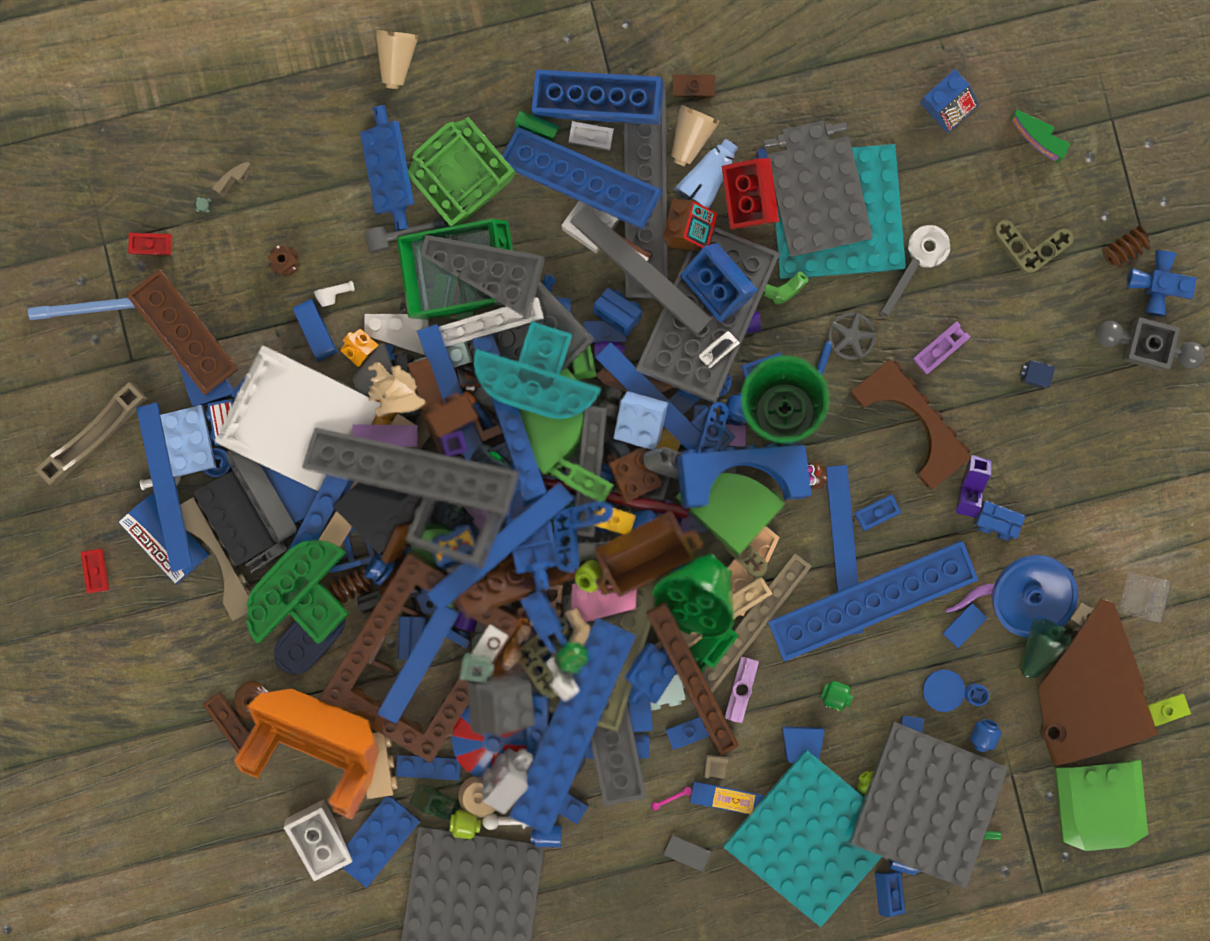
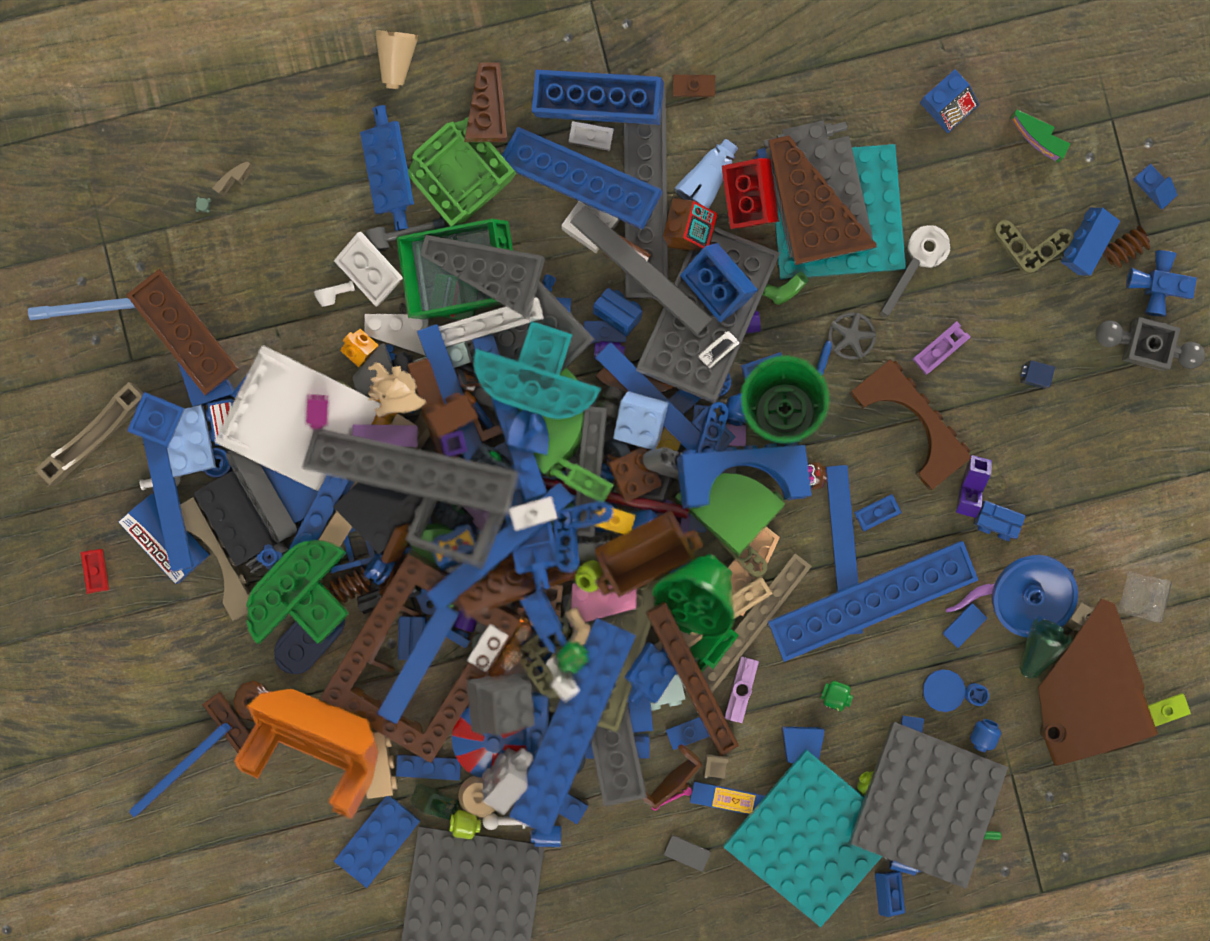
(150, 244): red plate -> none
(156, 419): none -> blue tile
(180, 769): none -> blue tile
(263, 556): none -> blue plate
(290, 264): reddish brown brick -> none
(315, 330): blue beam -> none
(317, 411): none -> magenta brick
(318, 840): white slope -> none
(368, 269): none -> white tile
(476, 668): sand green window -> none
(487, 111): none -> reddish brown wing
(529, 432): none -> blue shield
(533, 513): none -> white plate
(537, 125): green brick -> none
(584, 365): bright green tile -> none
(675, 780): none -> reddish brown piece
(691, 134): tan cone -> none
(814, 215): none -> reddish brown wing
(1090, 241): none -> blue brick
(1101, 804): bright green wedge -> none
(1156, 187): none -> blue slope

